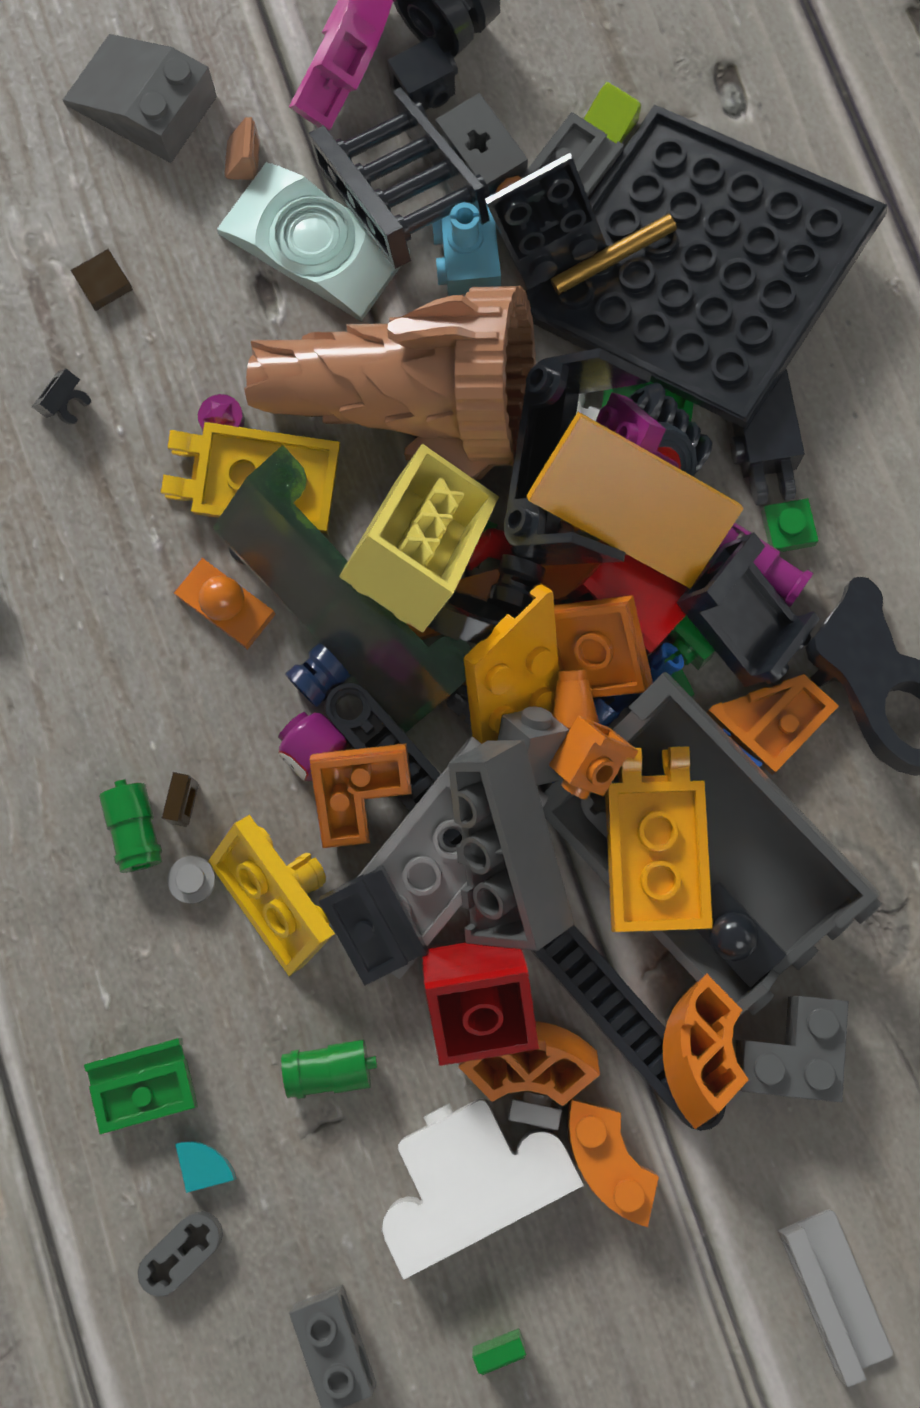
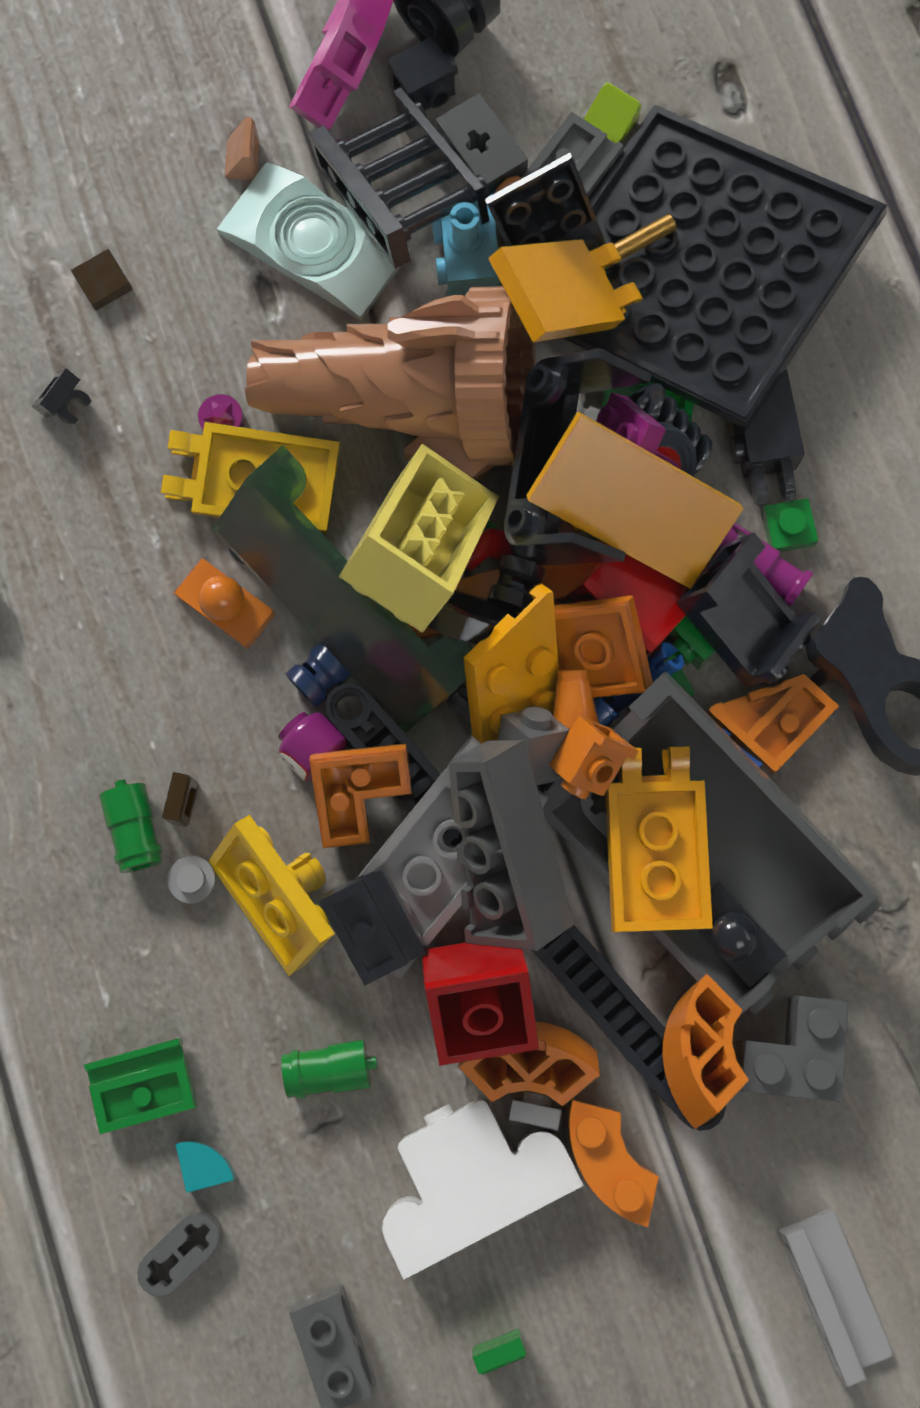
(144, 93): dark grey slope -> none
(563, 288): none -> light orange tile

